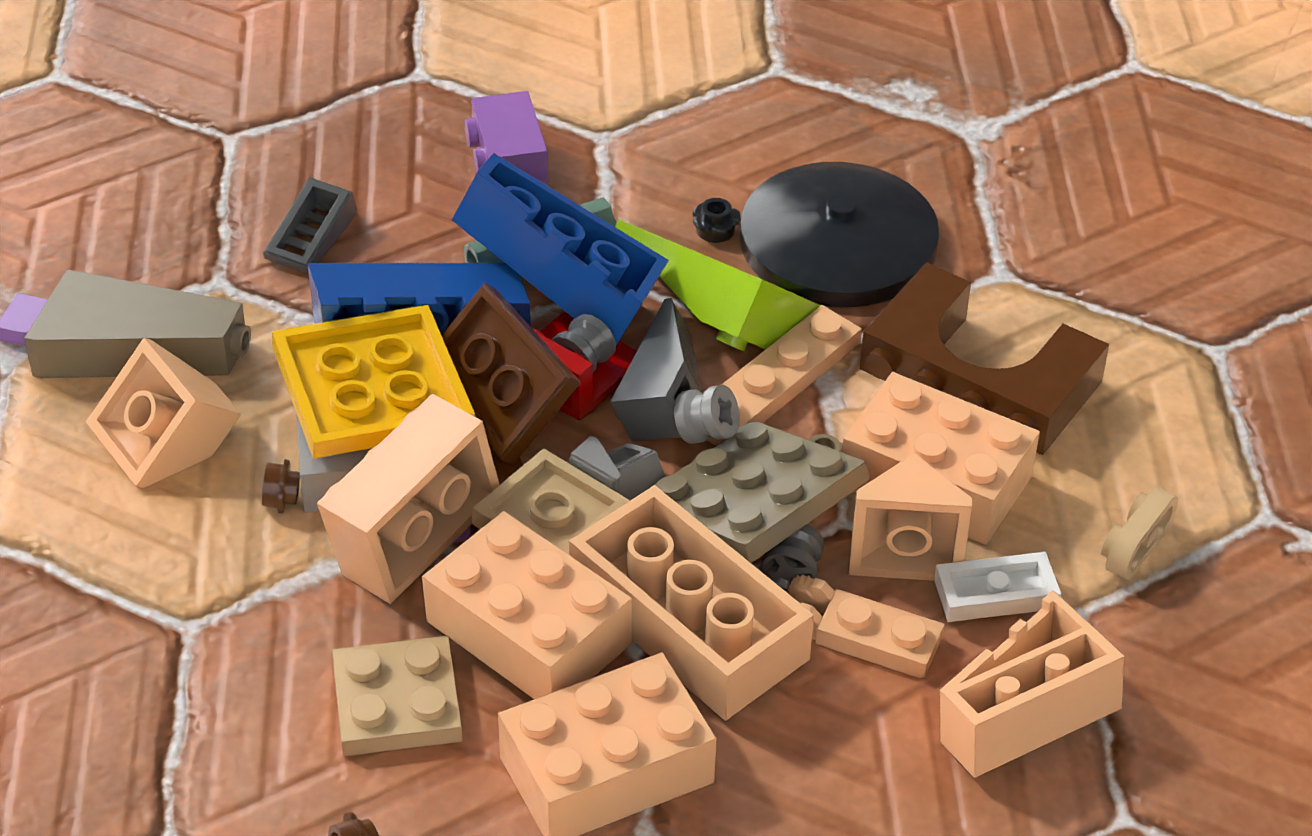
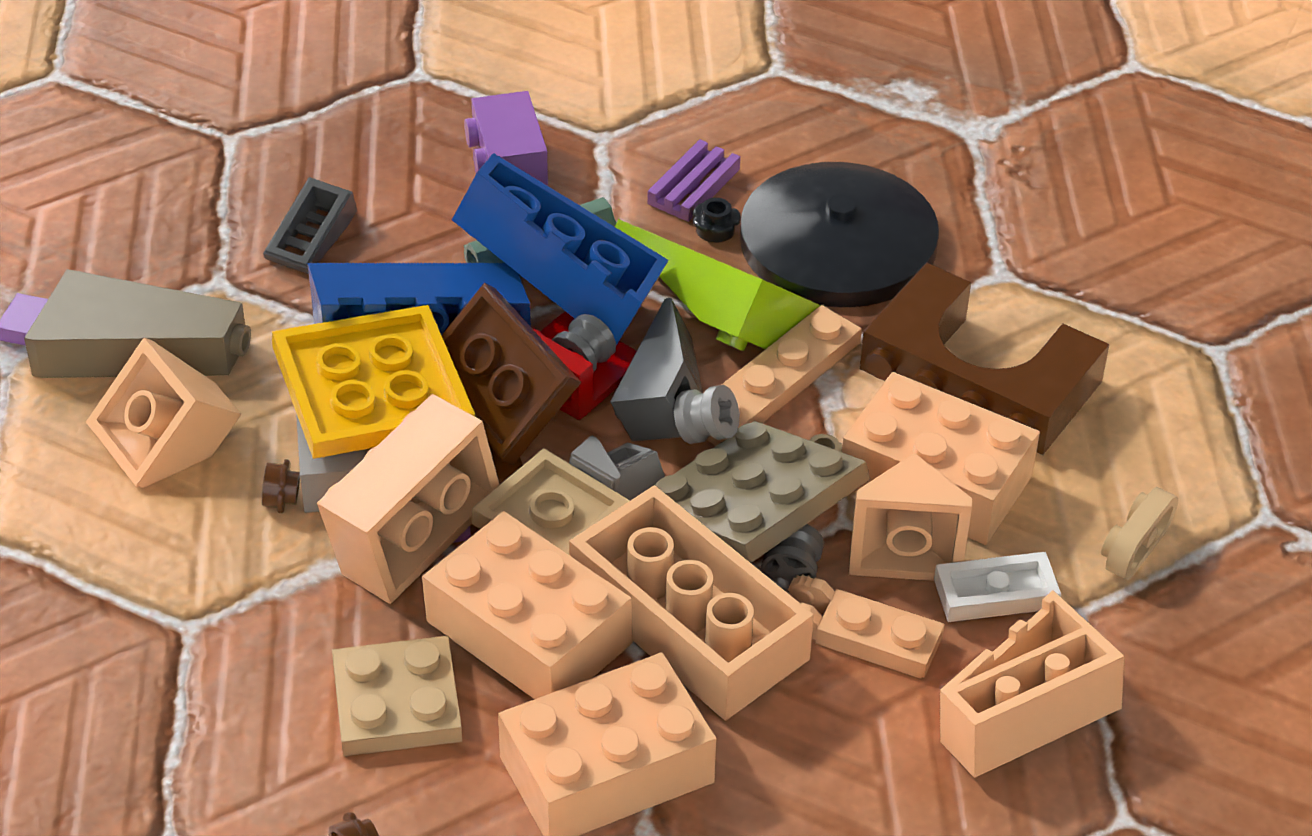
(685, 179): none -> medium lavender tile

